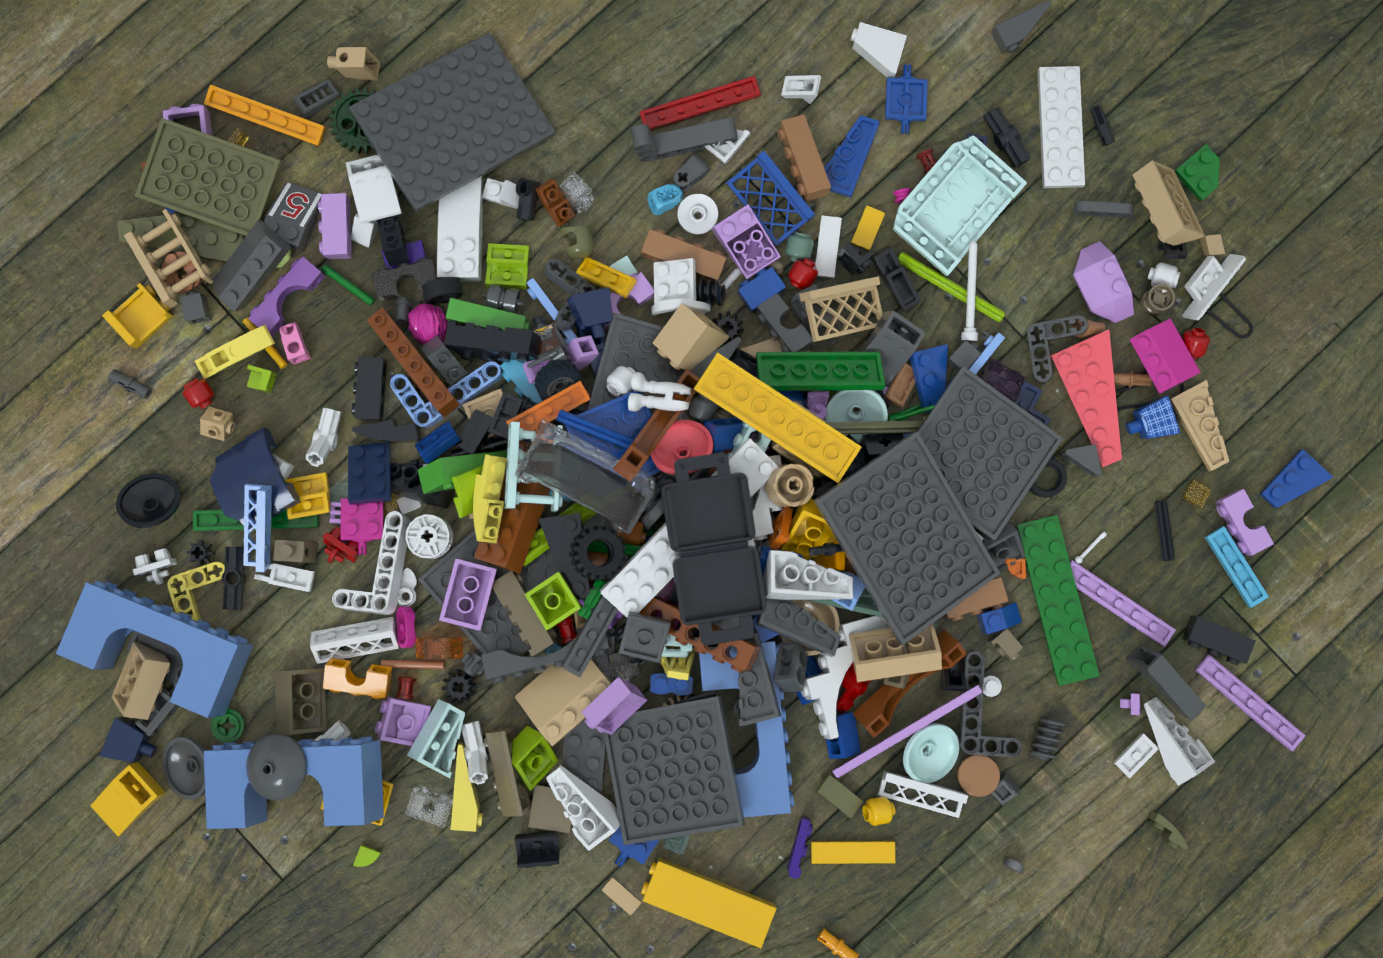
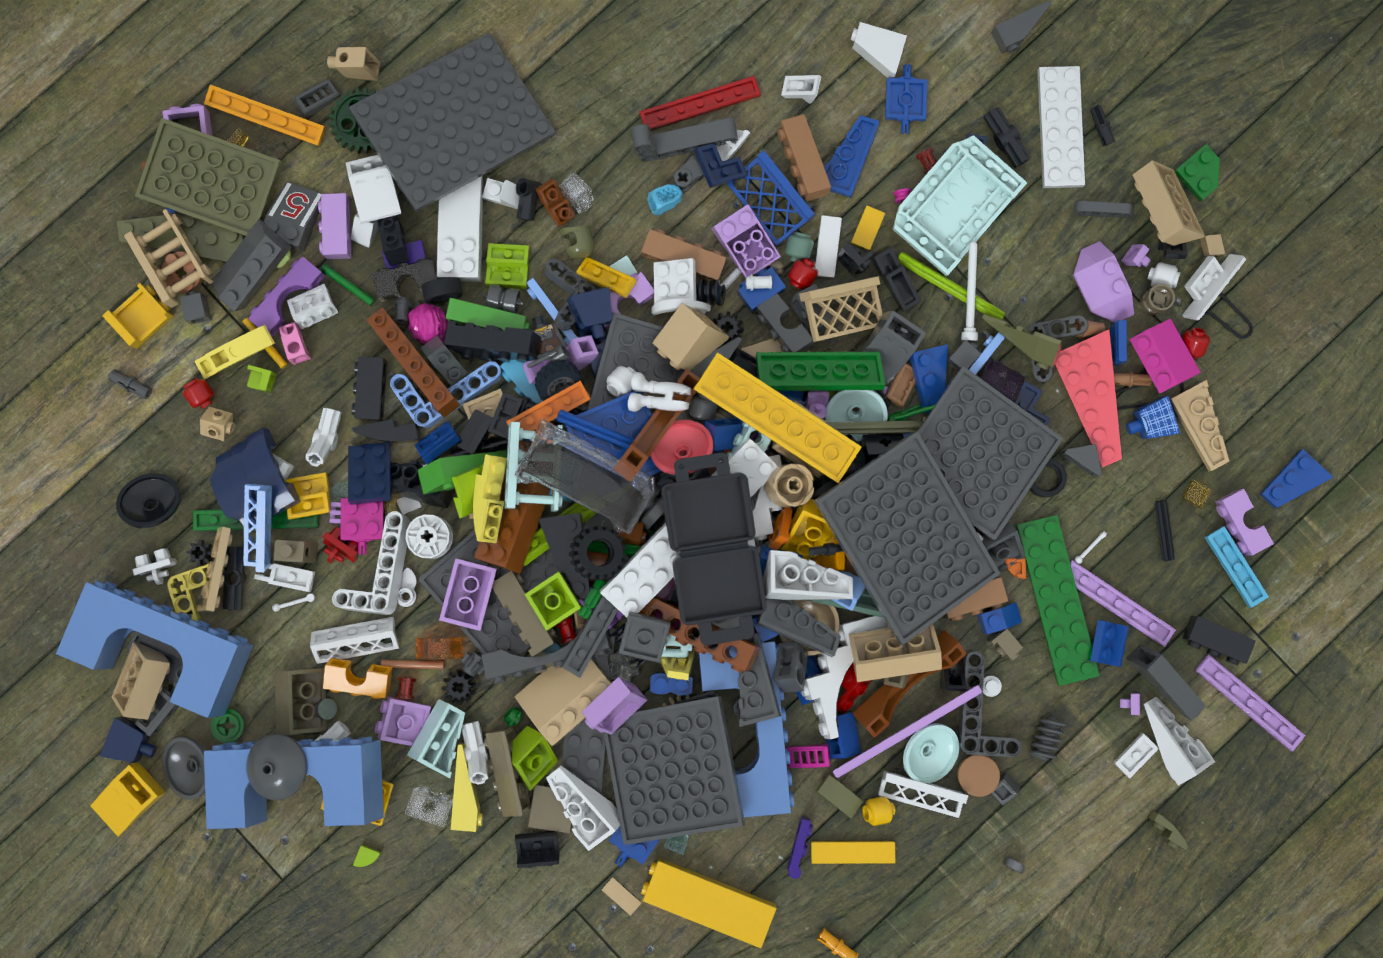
(214, 571): none -> tan wing
(310, 597): none -> white hinge
(312, 306): none -> white bracket
(325, 709): none -> flat silver tile
(405, 627): dark pink plate -> none
(512, 716): none -> green plate
(697, 204): white dish -> none
(718, 171): none -> dark blue plate
(758, 282): none -> white pin
(826, 762): none -> dark pink slope
(1036, 346): none -> olive wedge
(1109, 643): none -> blue bracket
(1118, 341): none -> blue plate
(1136, 256): none -> lavender tile

